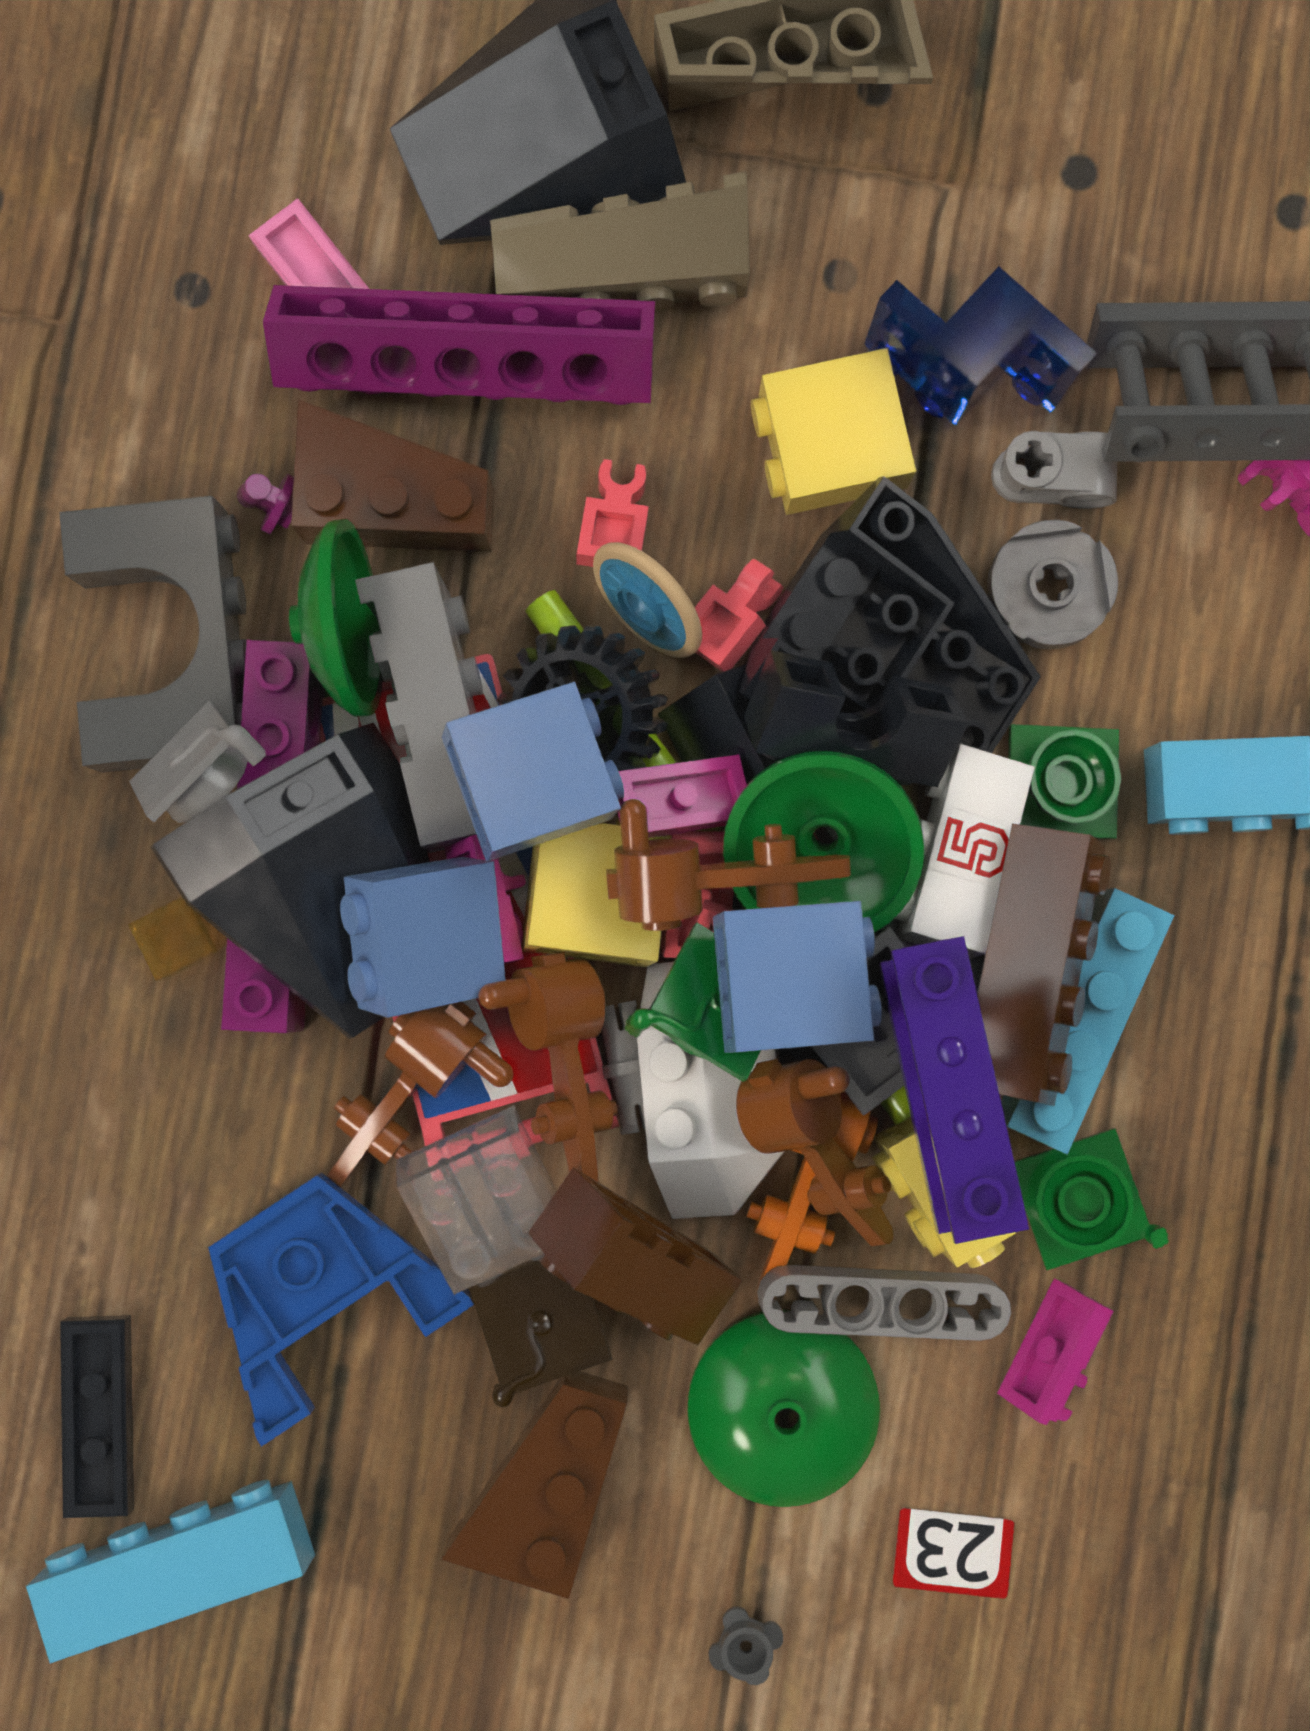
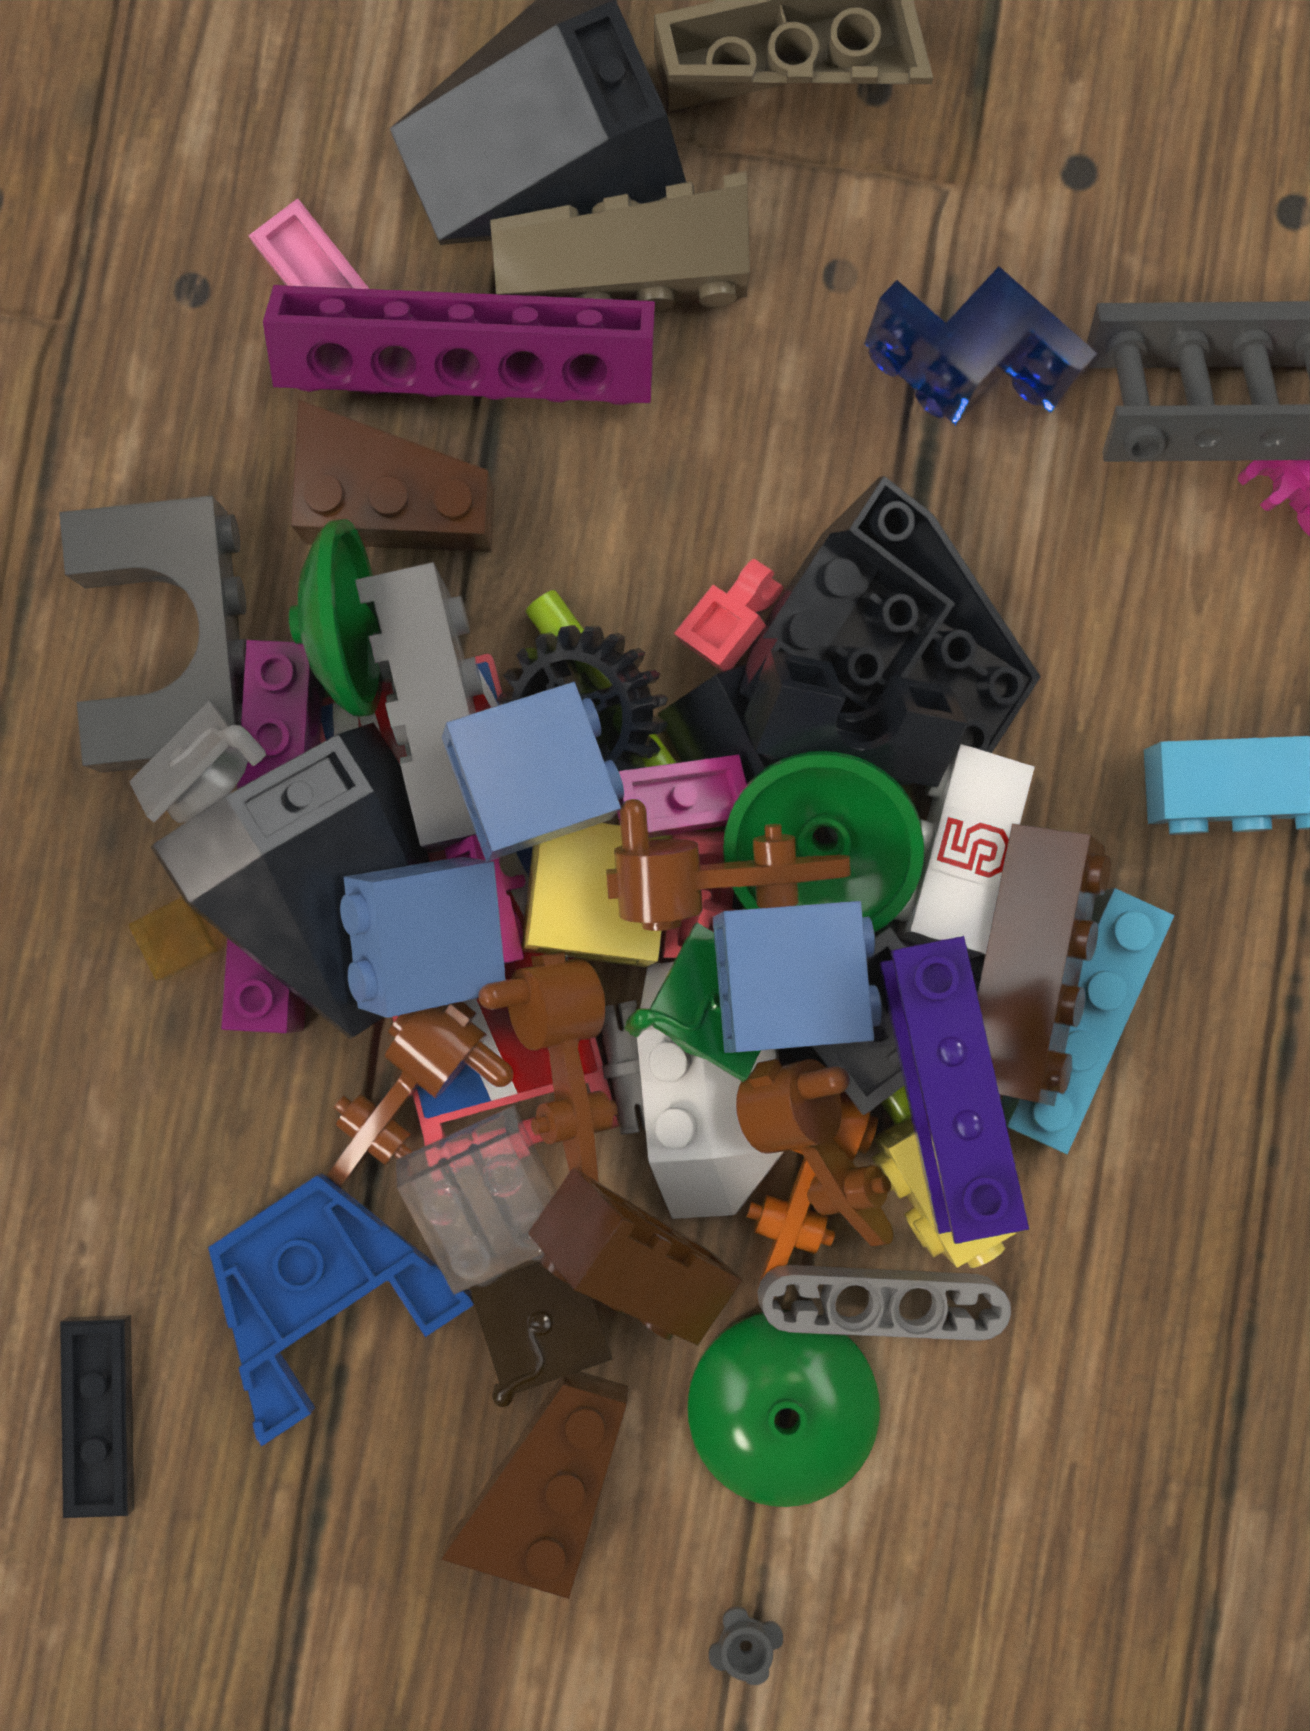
(170, 1570): medium azure brick -> none
(275, 501): magenta plate -> none
(613, 517): coral plate -> none
(647, 599): wheel -> none
(832, 430): light yellow brick -> none
(953, 1553): sticker -> none
(1055, 1353): dark pink plate -> none
(1066, 467): light grey piece -> none
(1071, 556): flat silver plate -> none
(1072, 777): green hat -> none
(1083, 1201): green hat -> none

